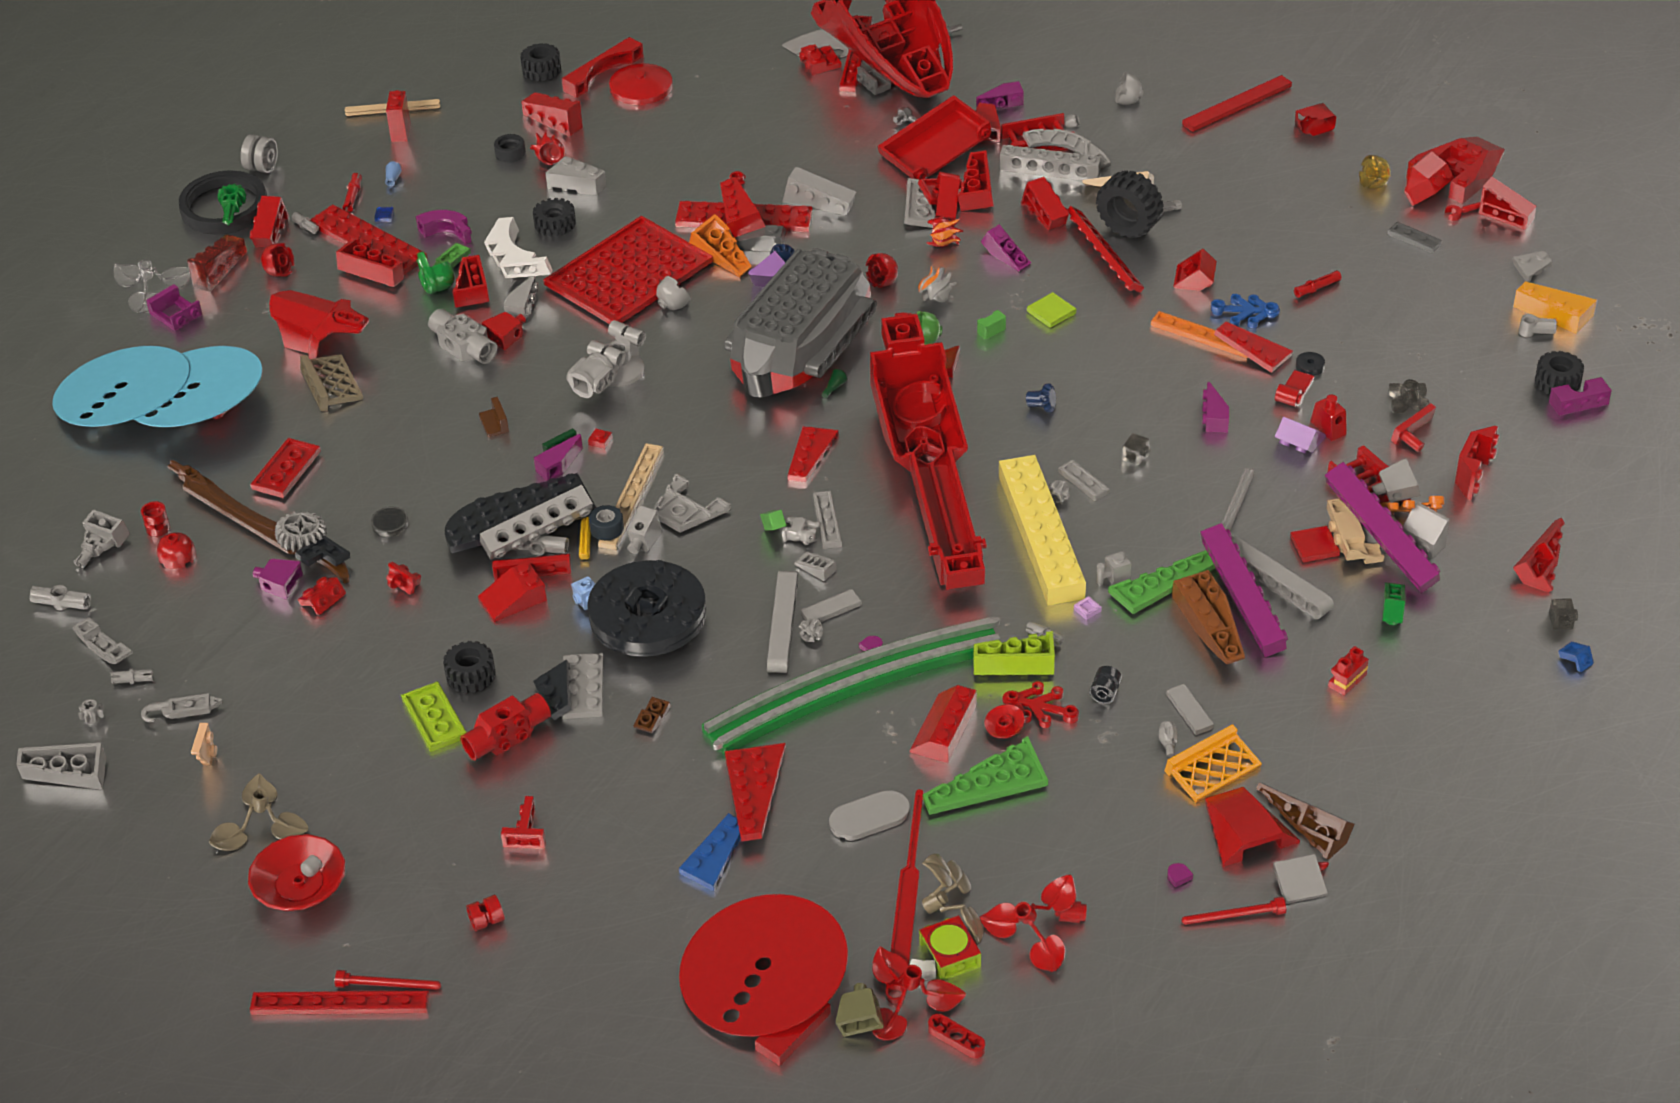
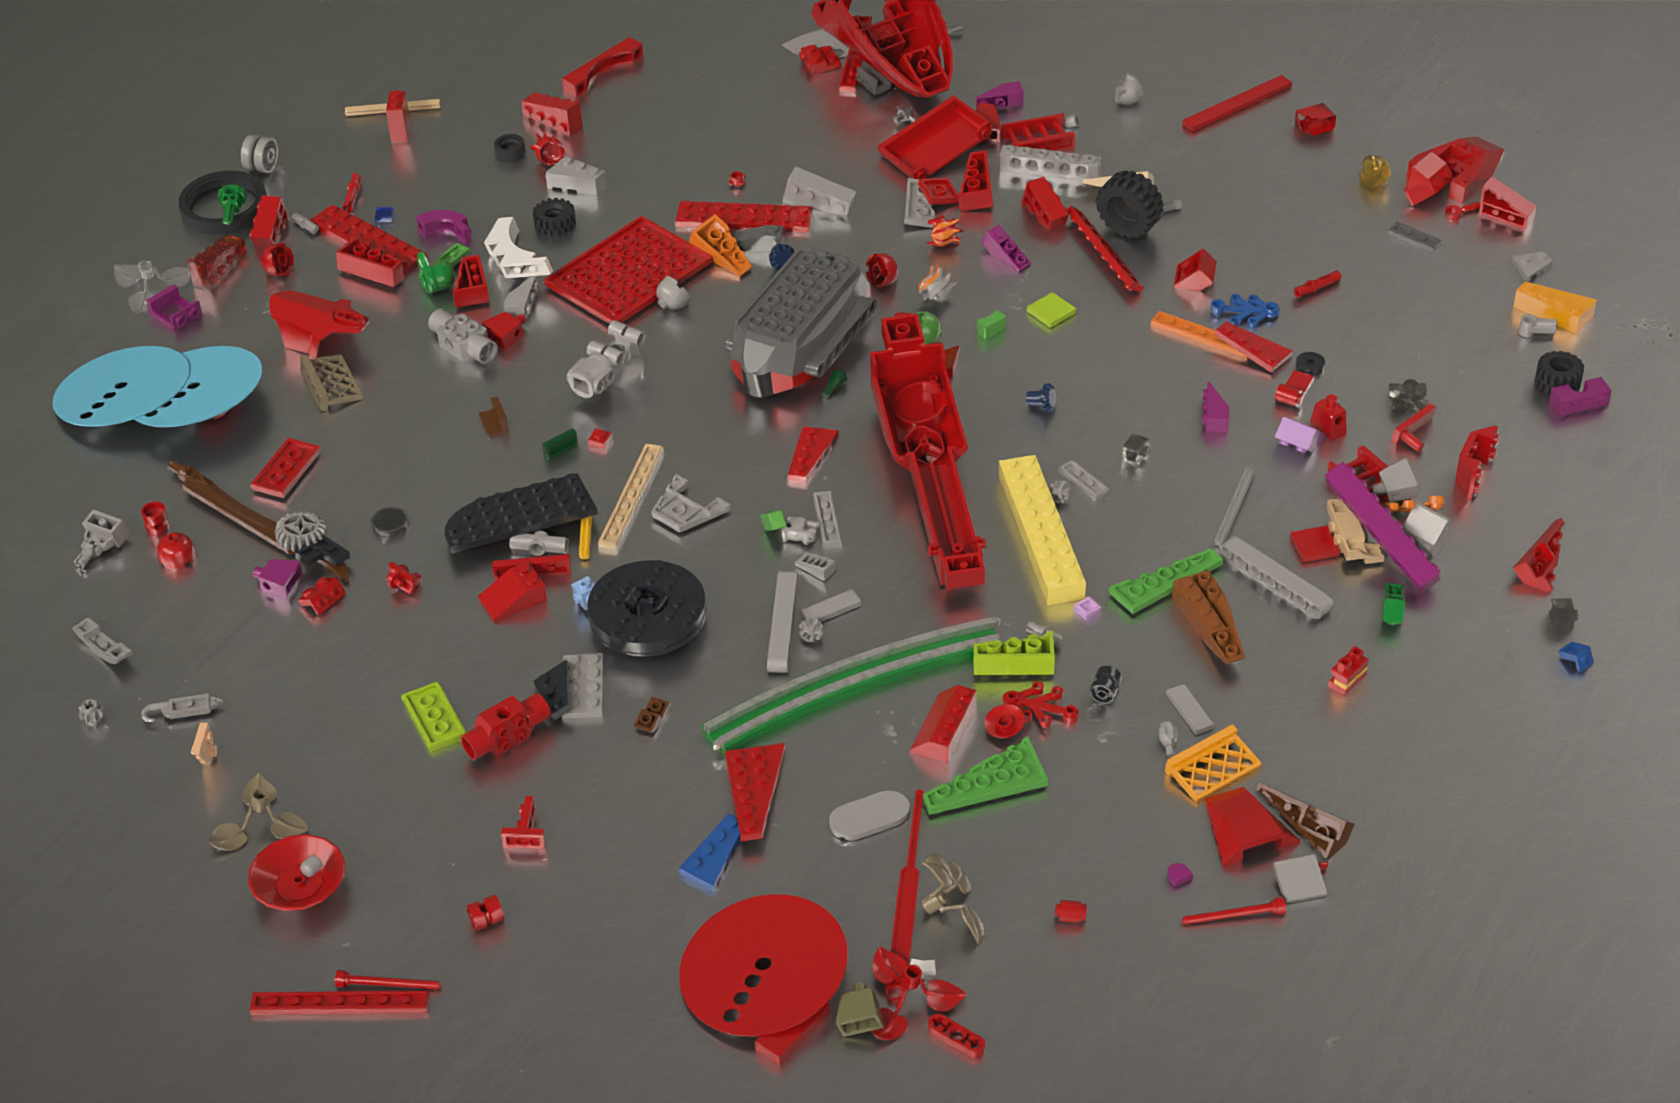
(60, 597): light grey piece -> none
(64, 764): light grey wedge -> none
(131, 676): light grey pin -> none
(393, 171): medium blue cone -> none
(469, 666): black tyre -> none
(540, 62): black tyre -> none
(541, 513): light grey brick -> none
(558, 458): magenta slope -> none
(606, 522): black wheel -> none
(641, 84): red dish -> none
(644, 530): light grey torso -> none
(739, 209): red wedge -> none
(765, 270): medium lavender slope -> none
(870, 642): magenta tile -> none
(948, 189): red door -> none
(951, 947): lime panel -> none
(1002, 921): red plant -> none
(1065, 139): light grey tile -> none
(1116, 569): light grey brick -> none
(1243, 590): magenta brick -> none

